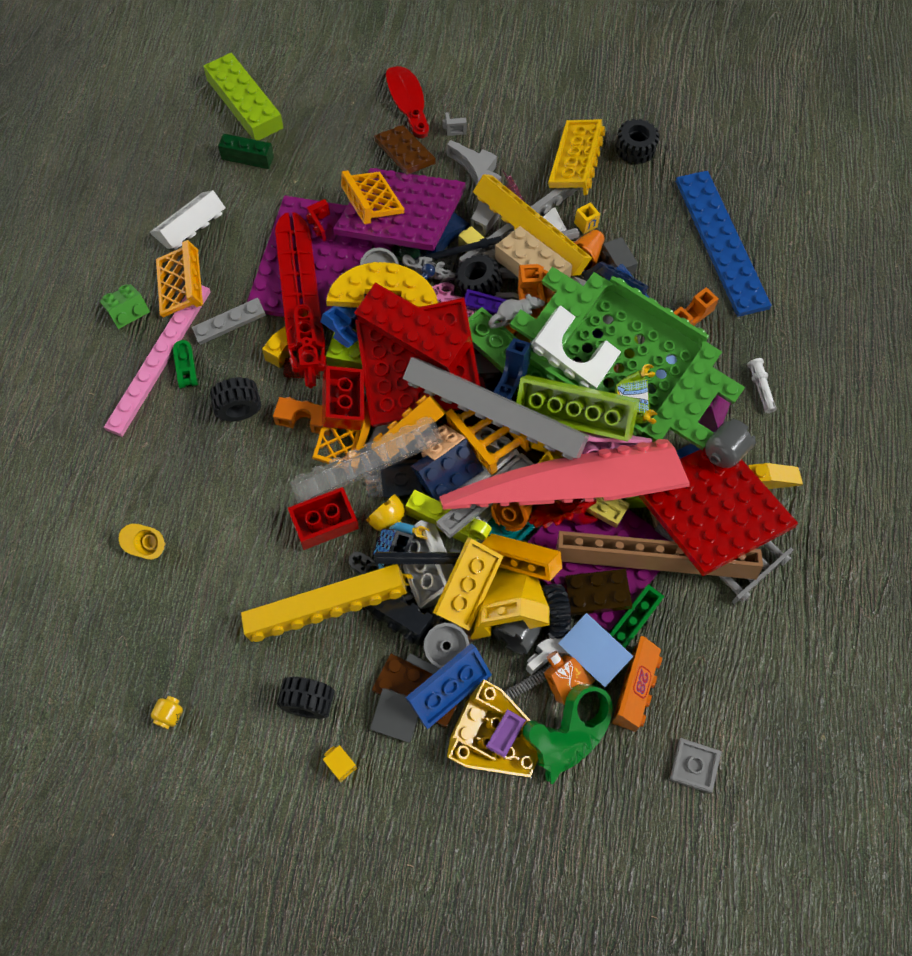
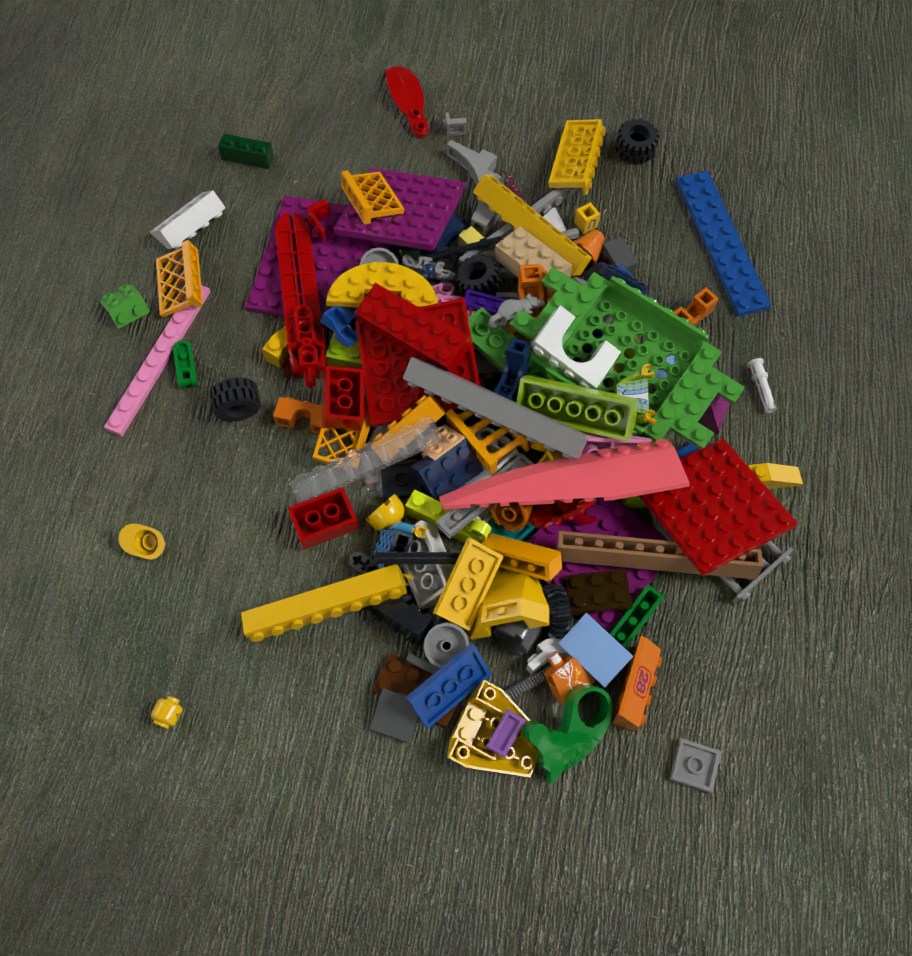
(228, 321): light grey plate -> none
(243, 97): lime brick -> none
(305, 697): black tyre -> none
(339, 763): yellow brick -> none
(404, 149): reddish brown plate -> none
(609, 511): light yellow plate -> none
(729, 444): dark grey cylinder -> none

